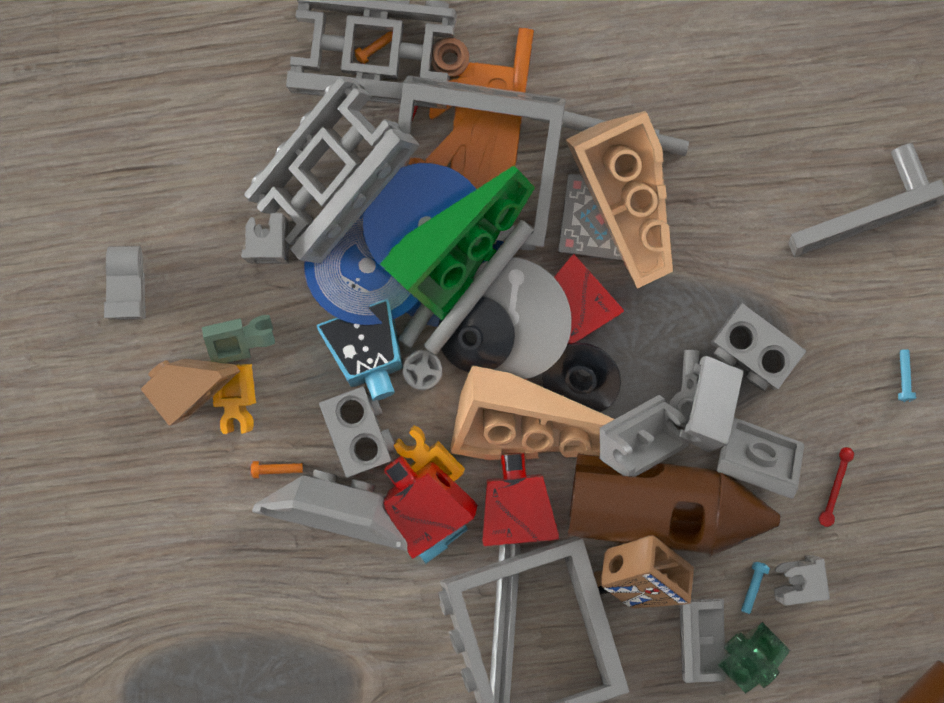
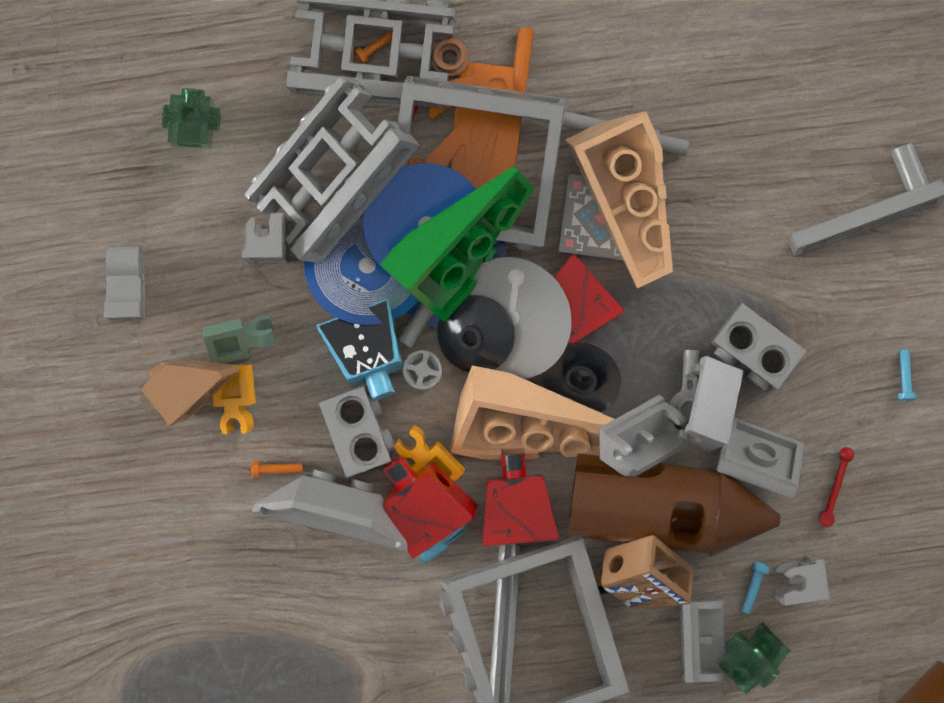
(196, 132): none -> clear green brick
(478, 287): light grey bar -> none

